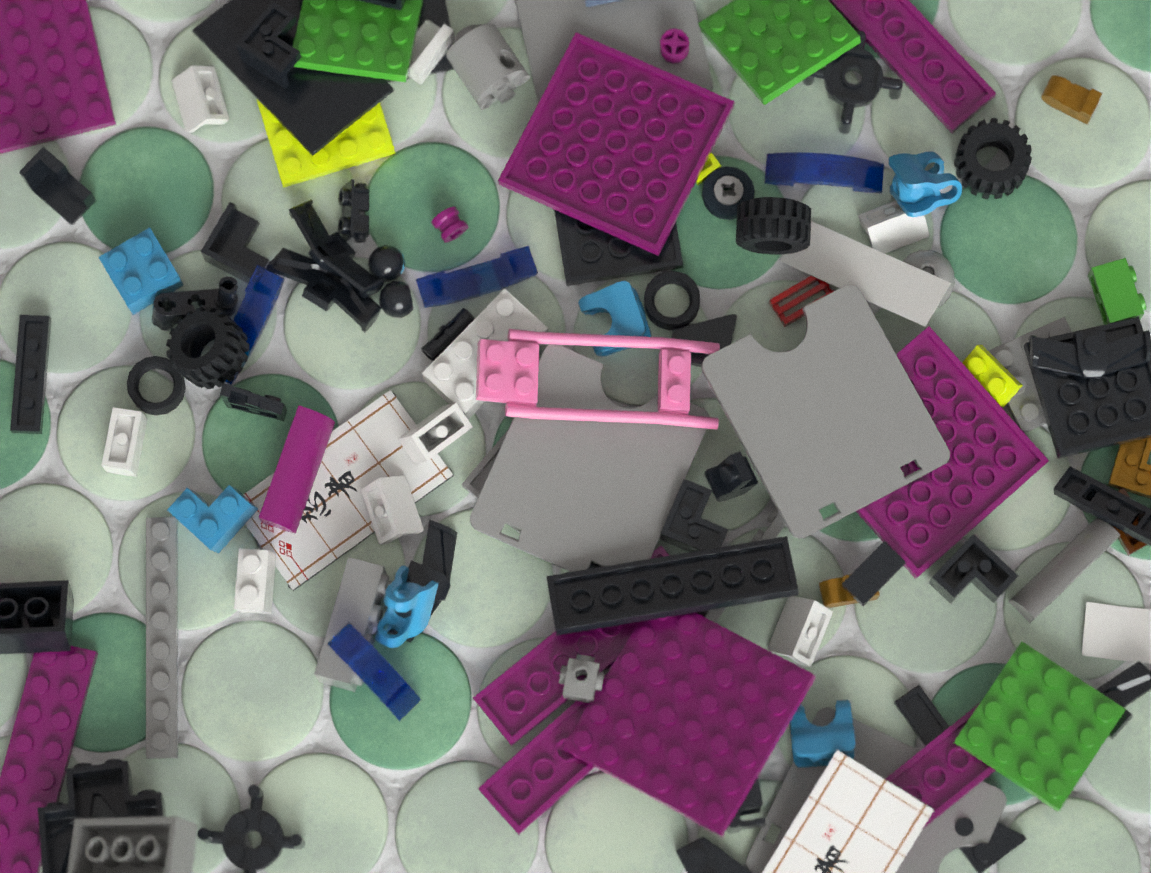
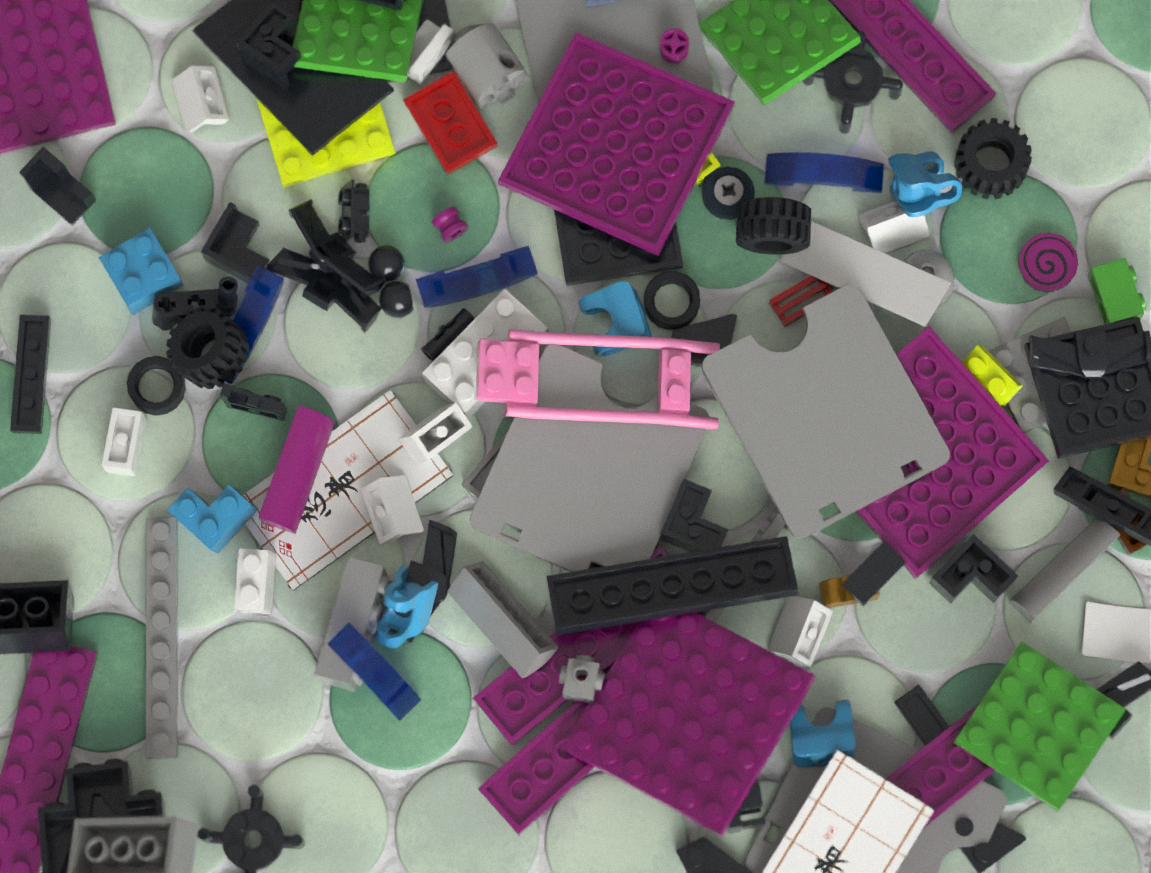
(450, 122): none -> red plate
(502, 618): none -> light grey brick
(731, 477): black brick -> none
(1048, 262): none -> magenta tile
(1071, 98): pearl gold leg -> none

